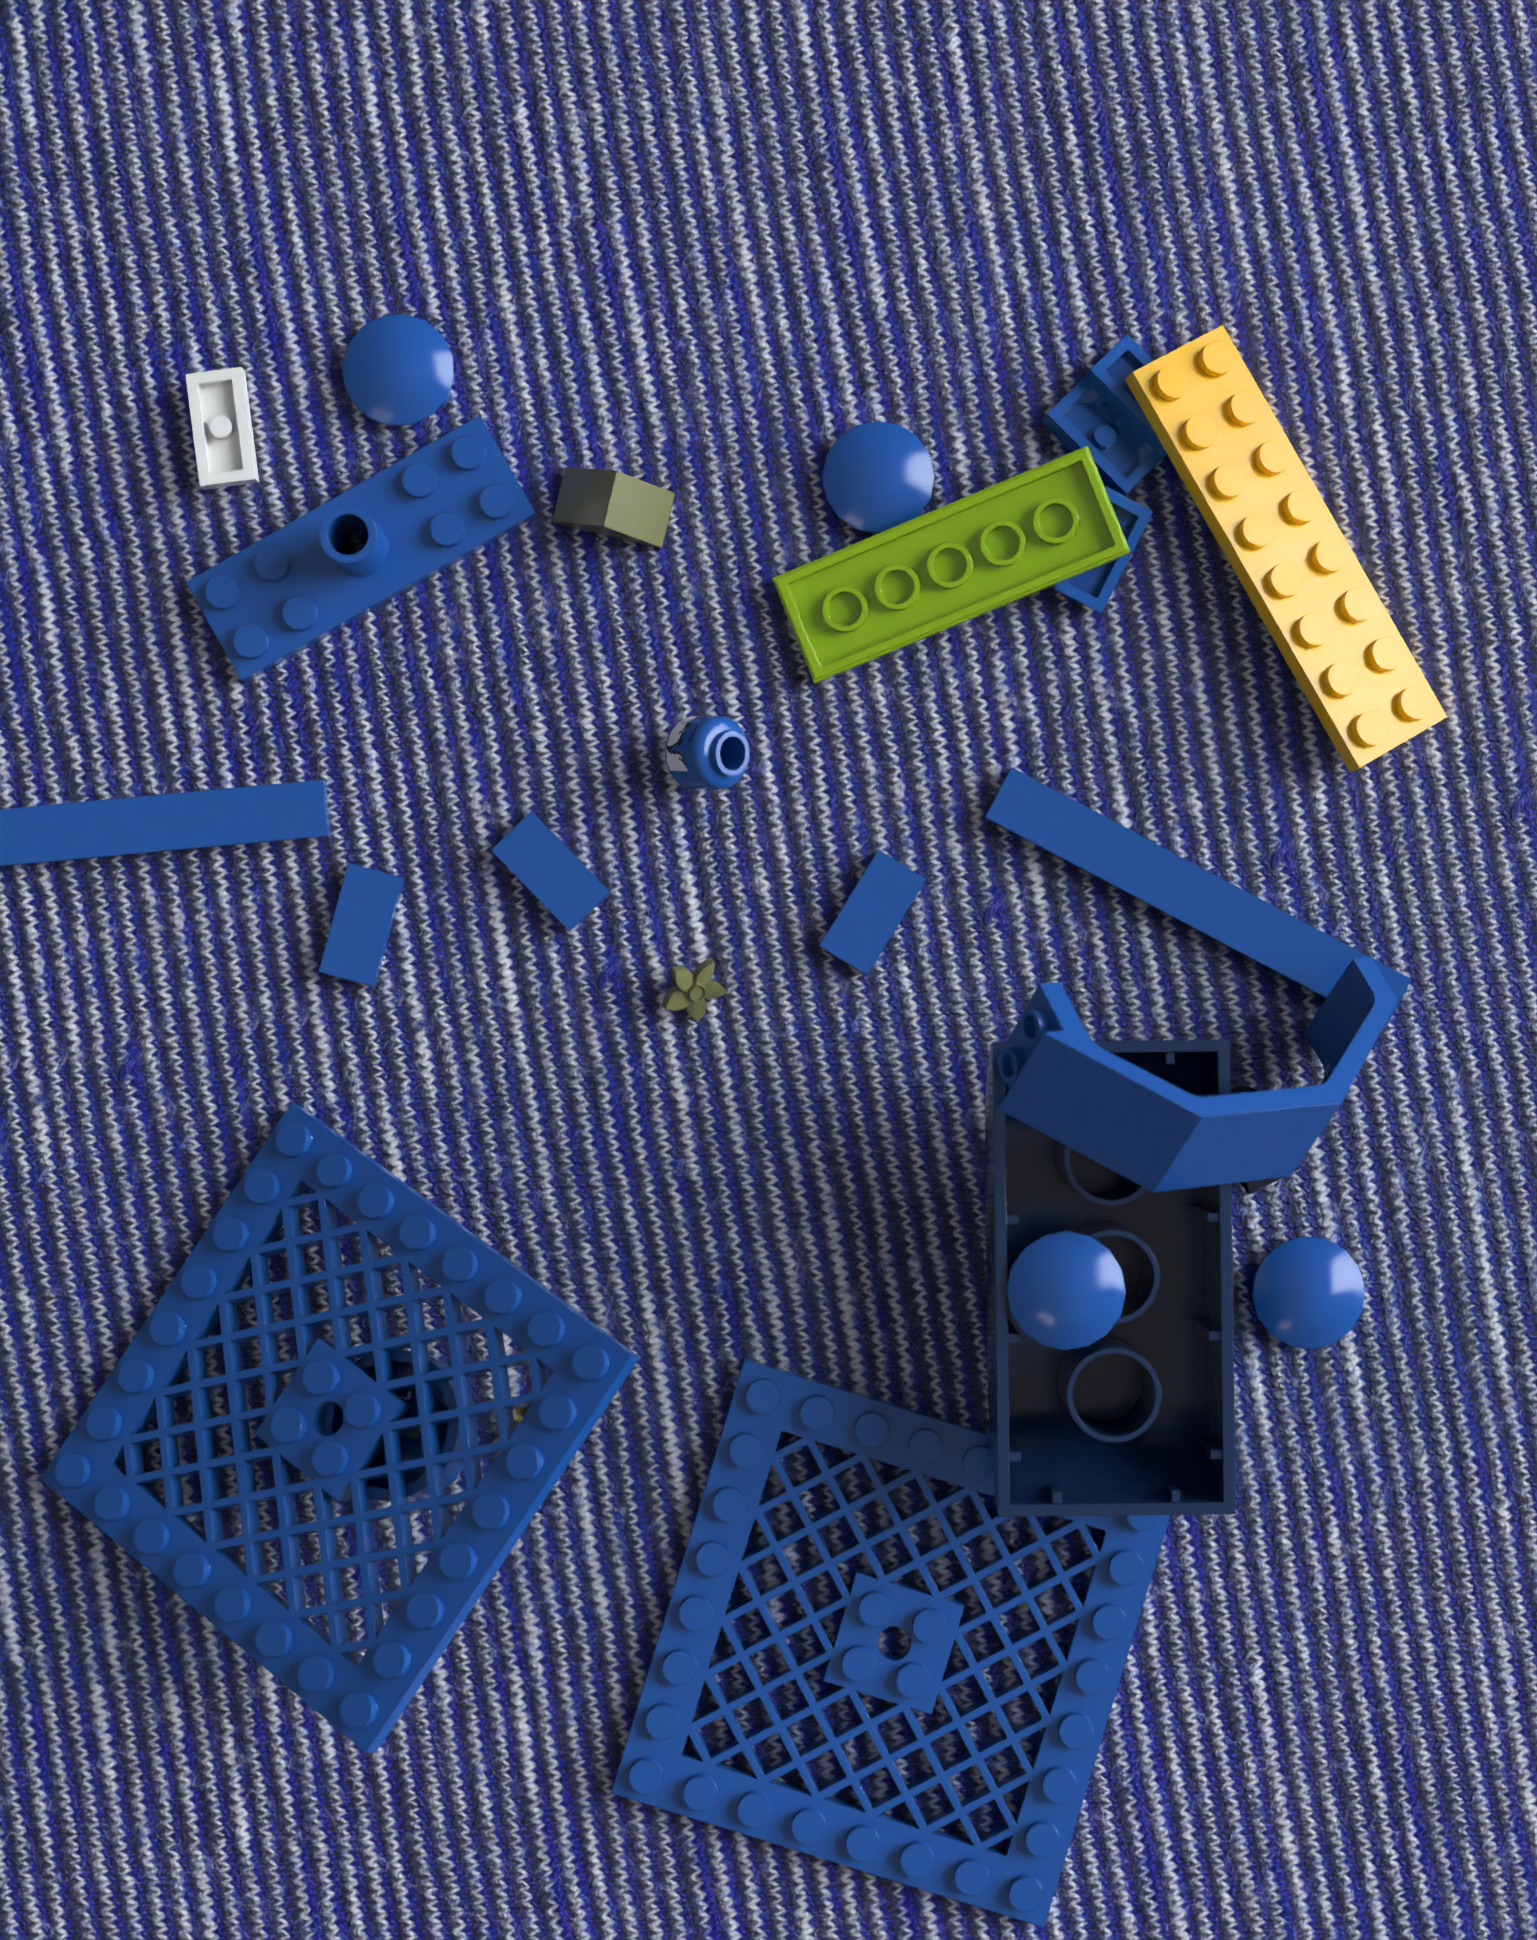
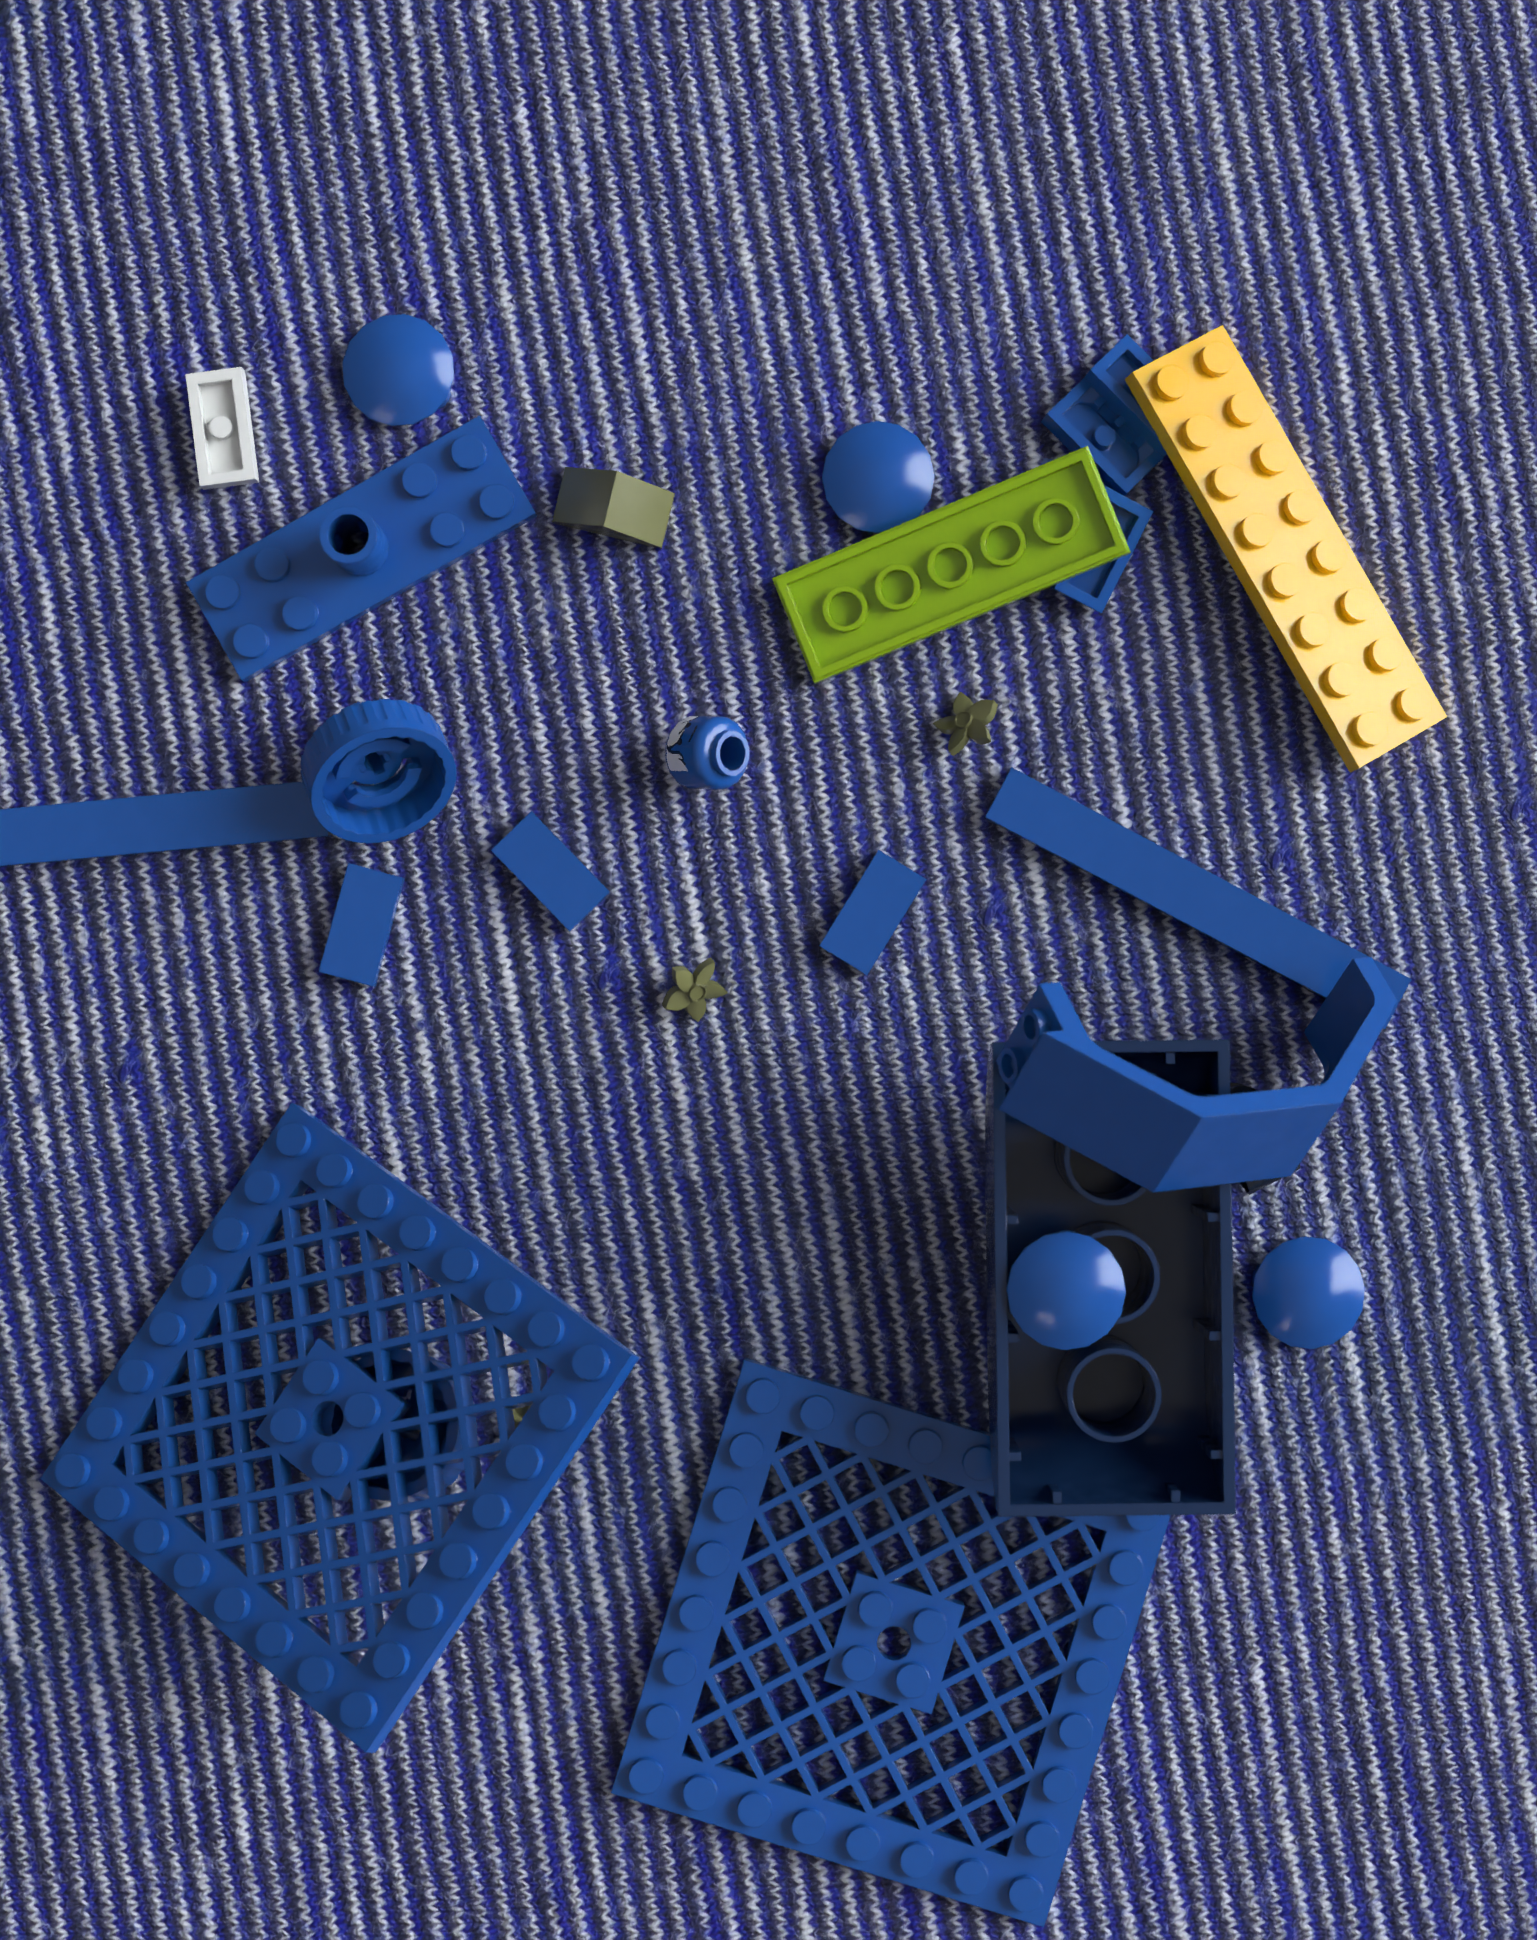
(367, 747): none -> blue piece
(968, 722): none -> olive plant

